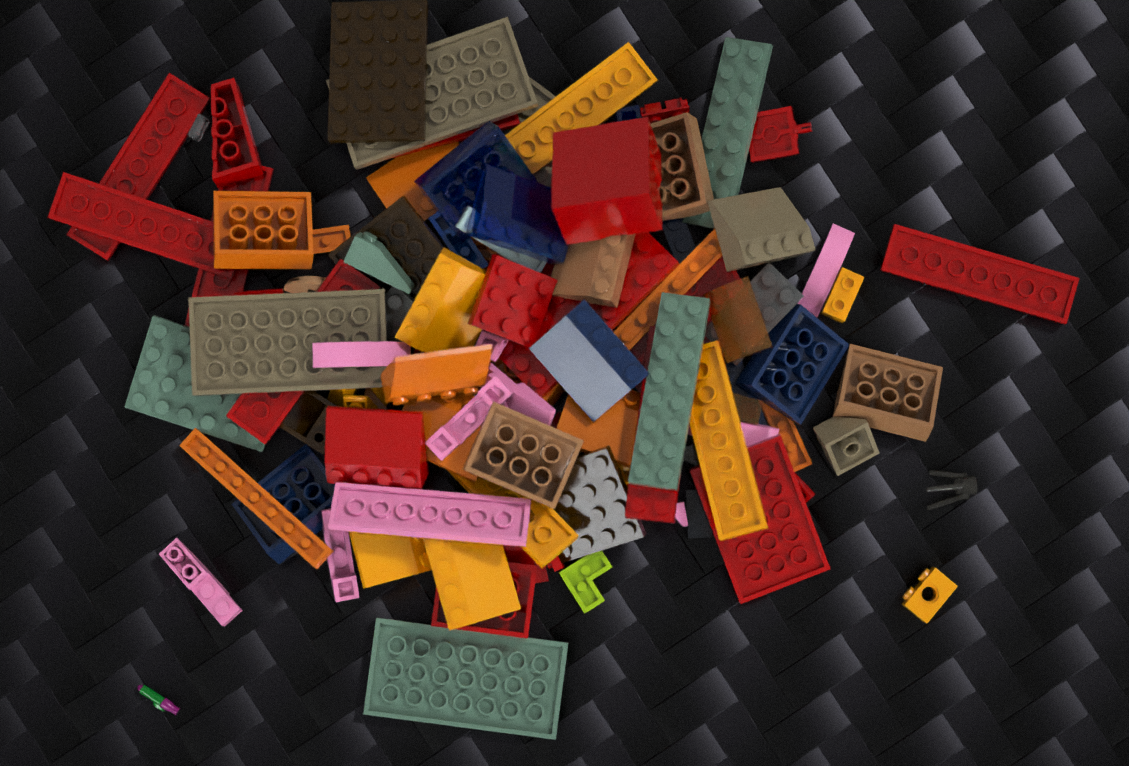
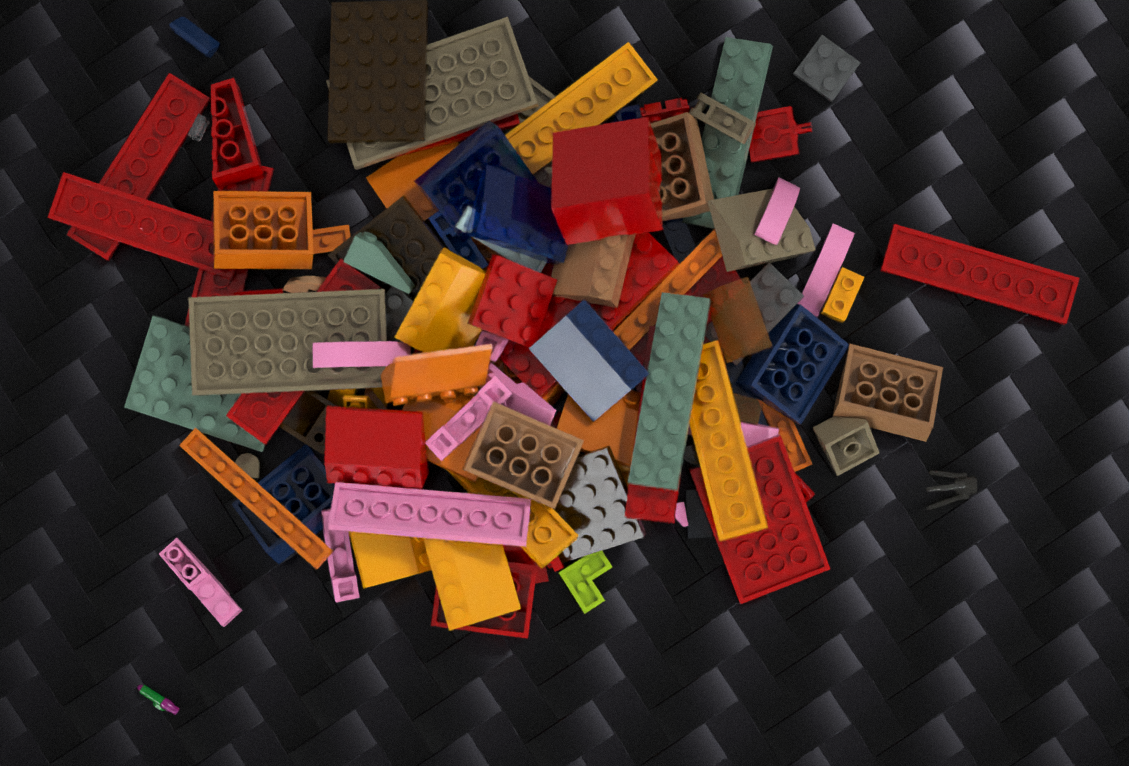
(195, 36): none -> dark blue slope
(249, 464): none -> dark tan tile
(465, 678): sand green plate -> none
(723, 118): none -> dark tan plate
(777, 211): none -> bright pink slope
(826, 68): none -> dark grey plate
(941, 587): light orange brick -> none

